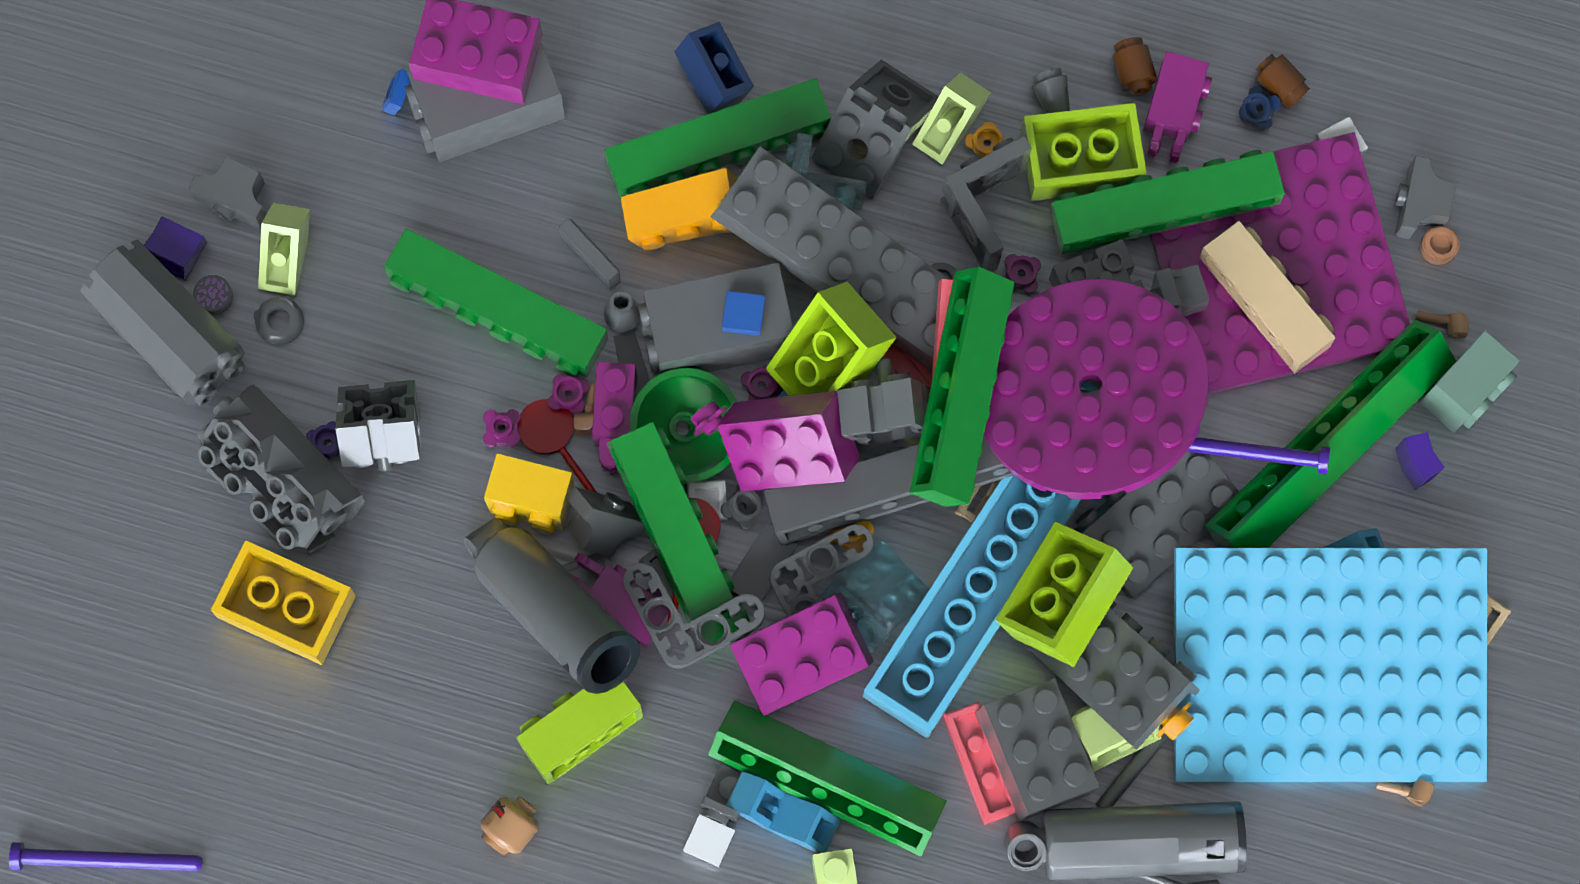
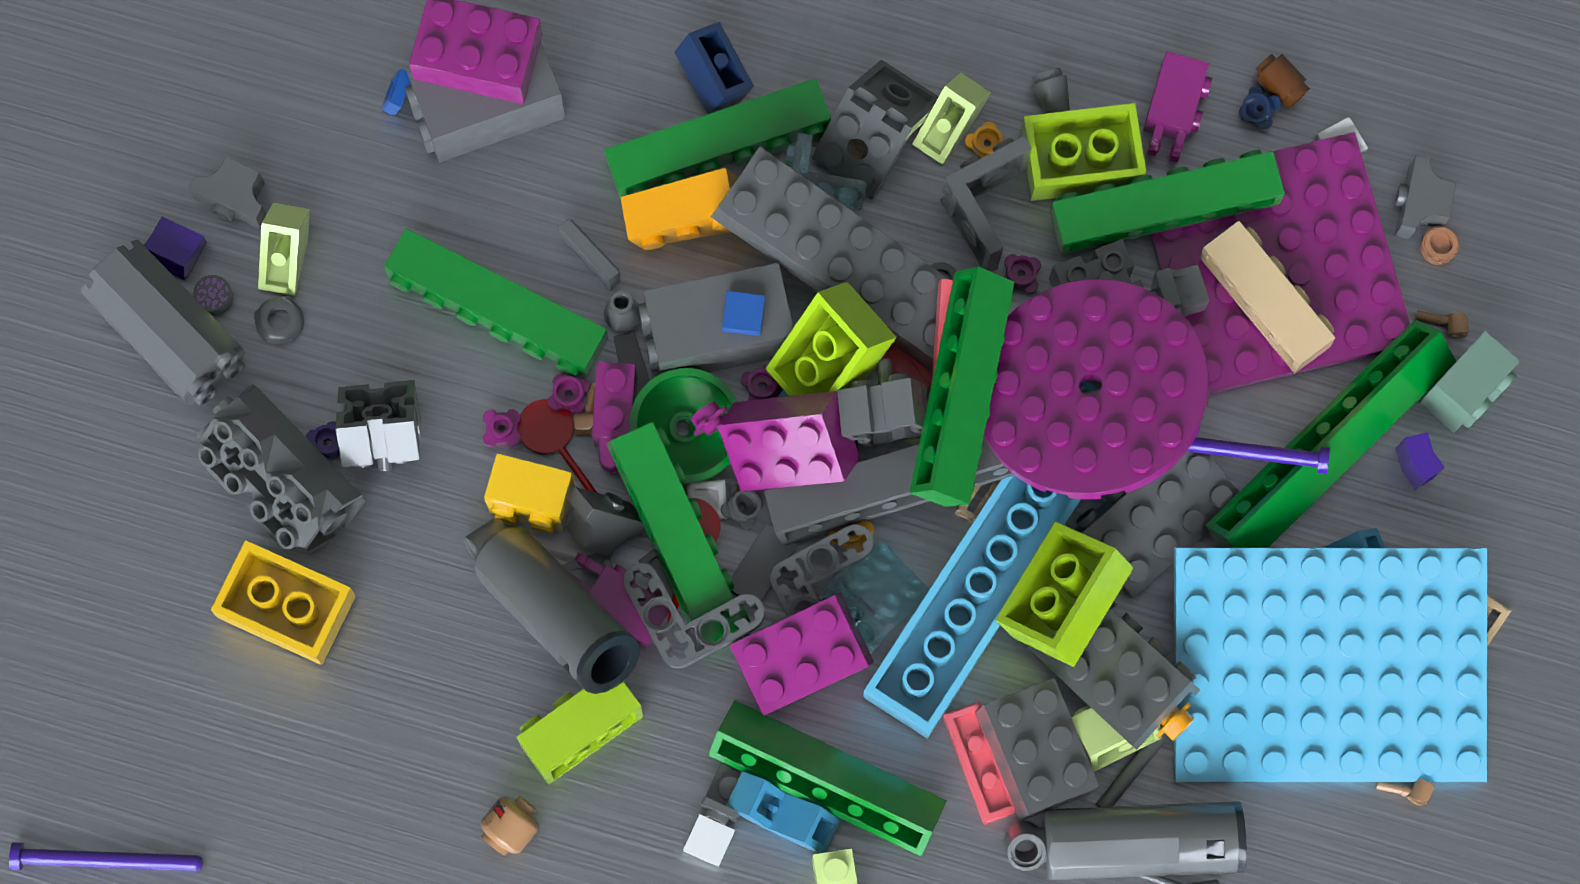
(1134, 66): reddish brown brick -> none

